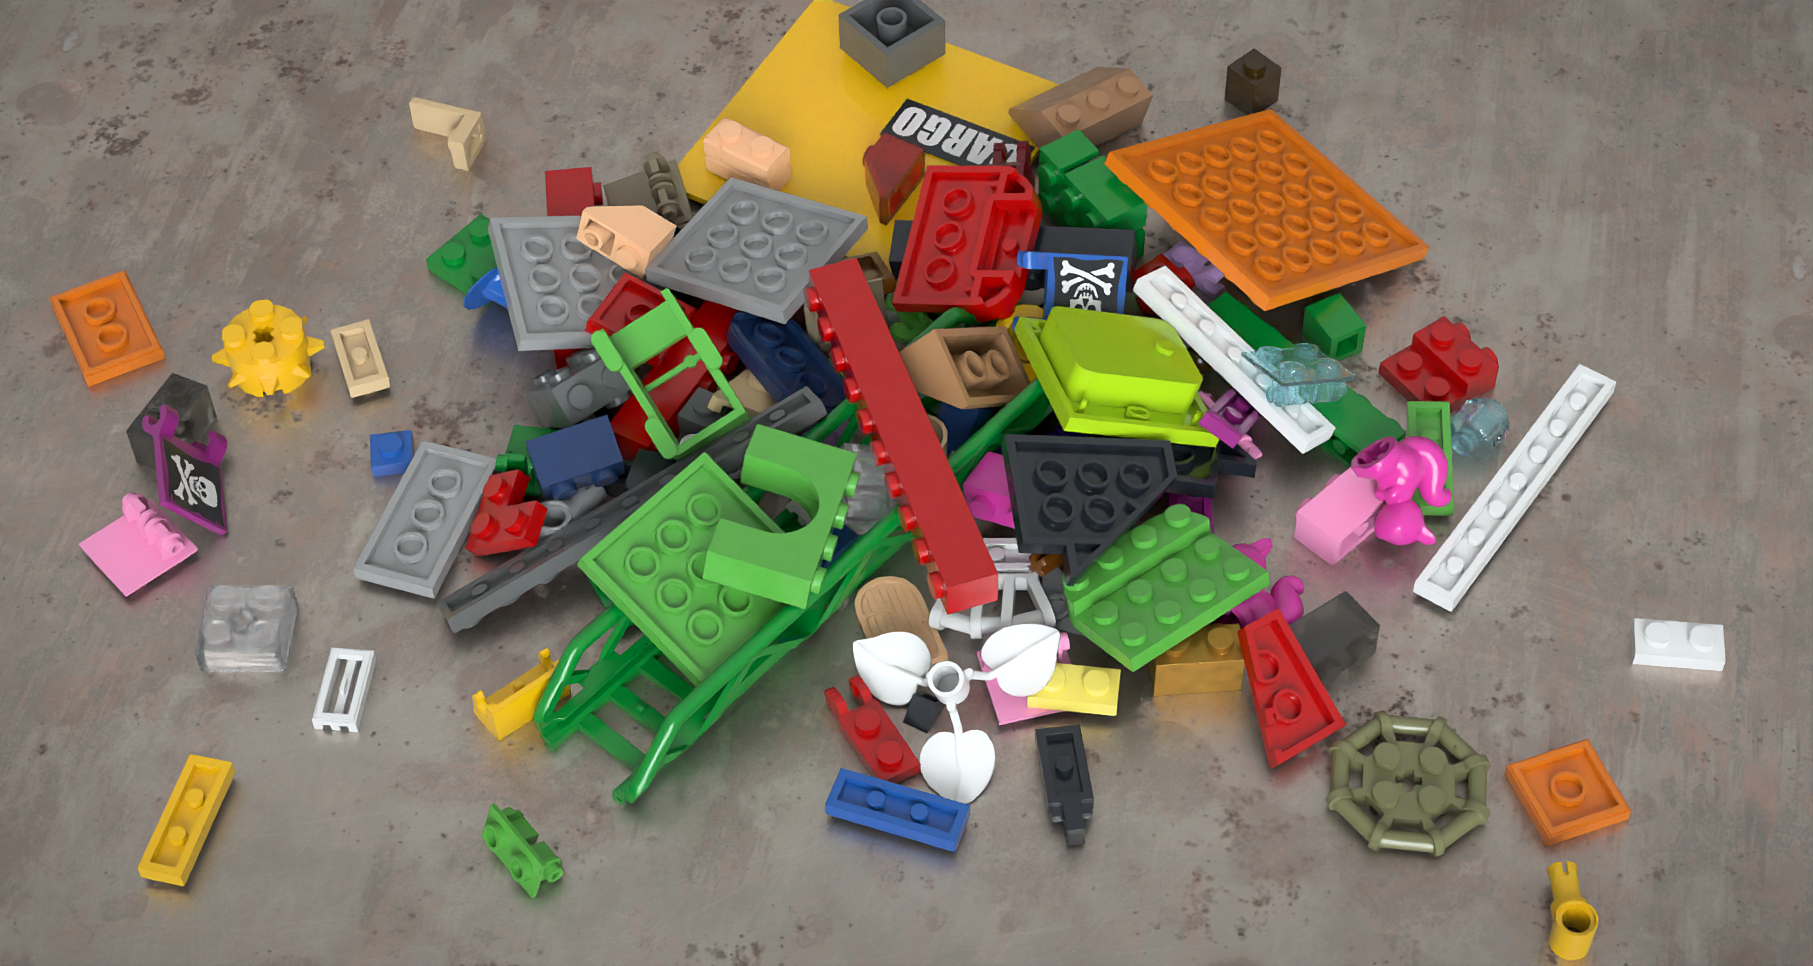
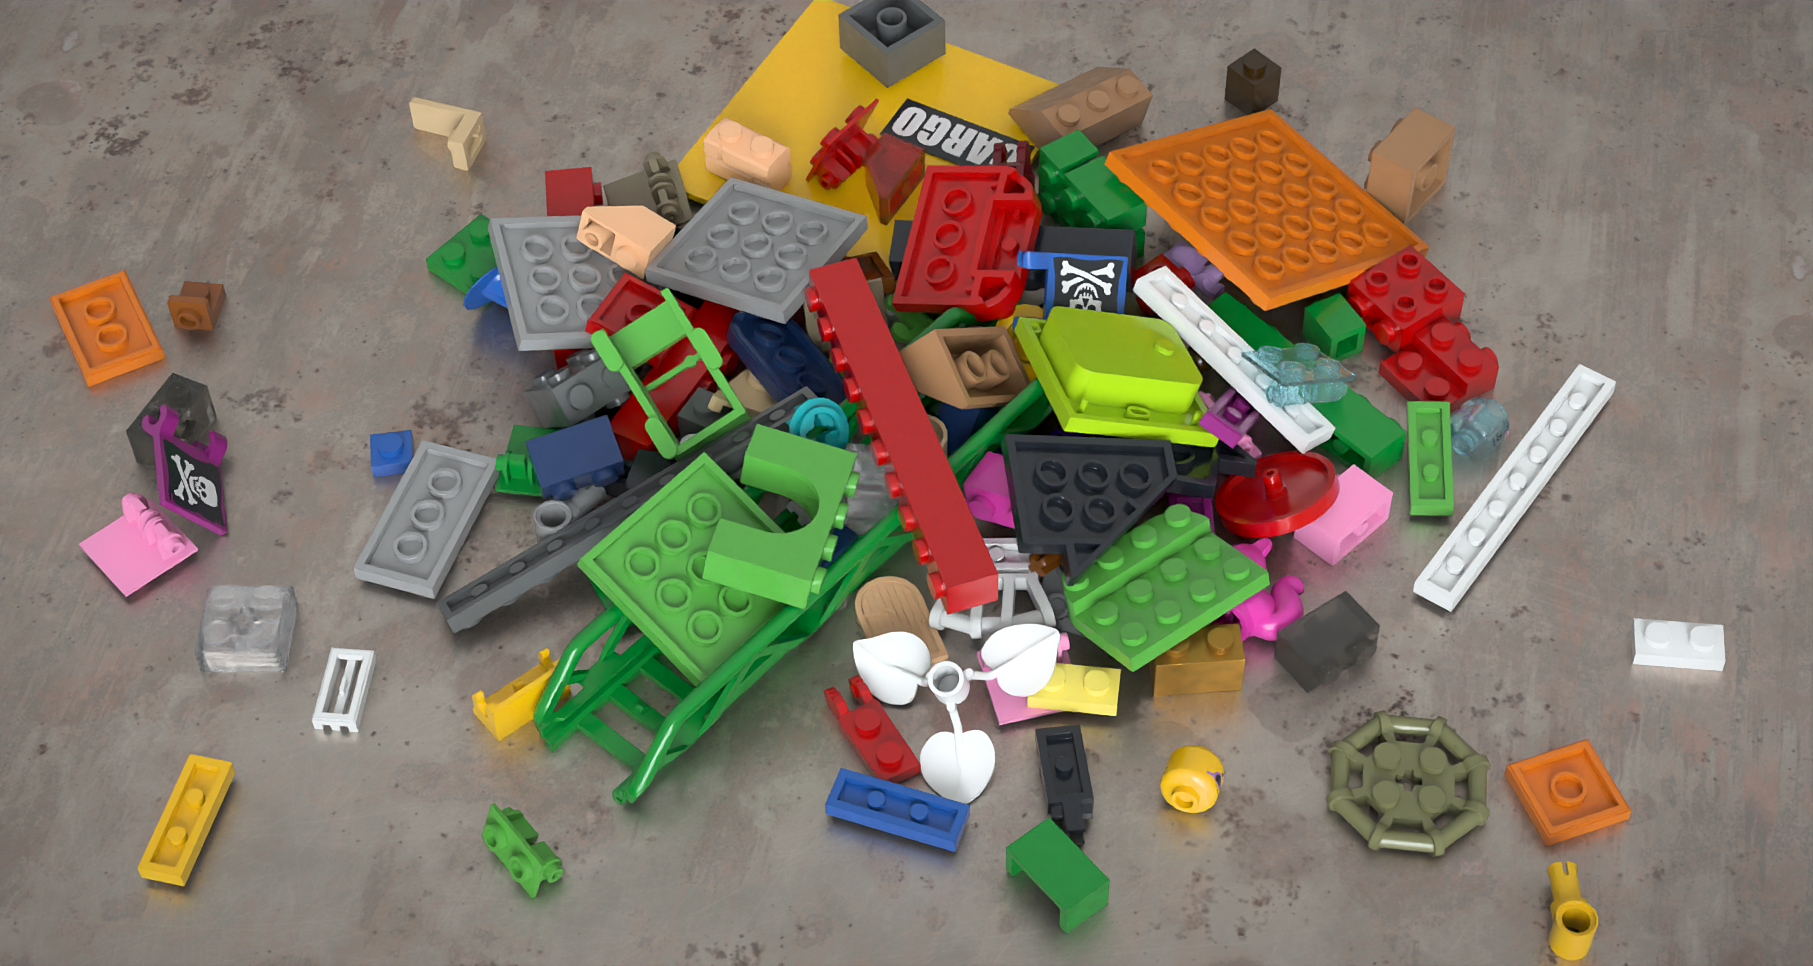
(197, 305): none -> dark orange bracket
(267, 349): yellow brick -> none
(360, 358): tan plate -> none
(503, 519): red plate -> none
(824, 414): none -> teal gear
(843, 149): none -> red hinge
(923, 711): black piece -> none
(1060, 872): none -> green panel
(1190, 776): none -> yellow head
(1283, 496): none -> red piece
(1285, 689): red wing -> none
(1398, 473): dark pink animal -> none
(1403, 297): none -> red brick
(1410, 164): none -> medium nougat brick

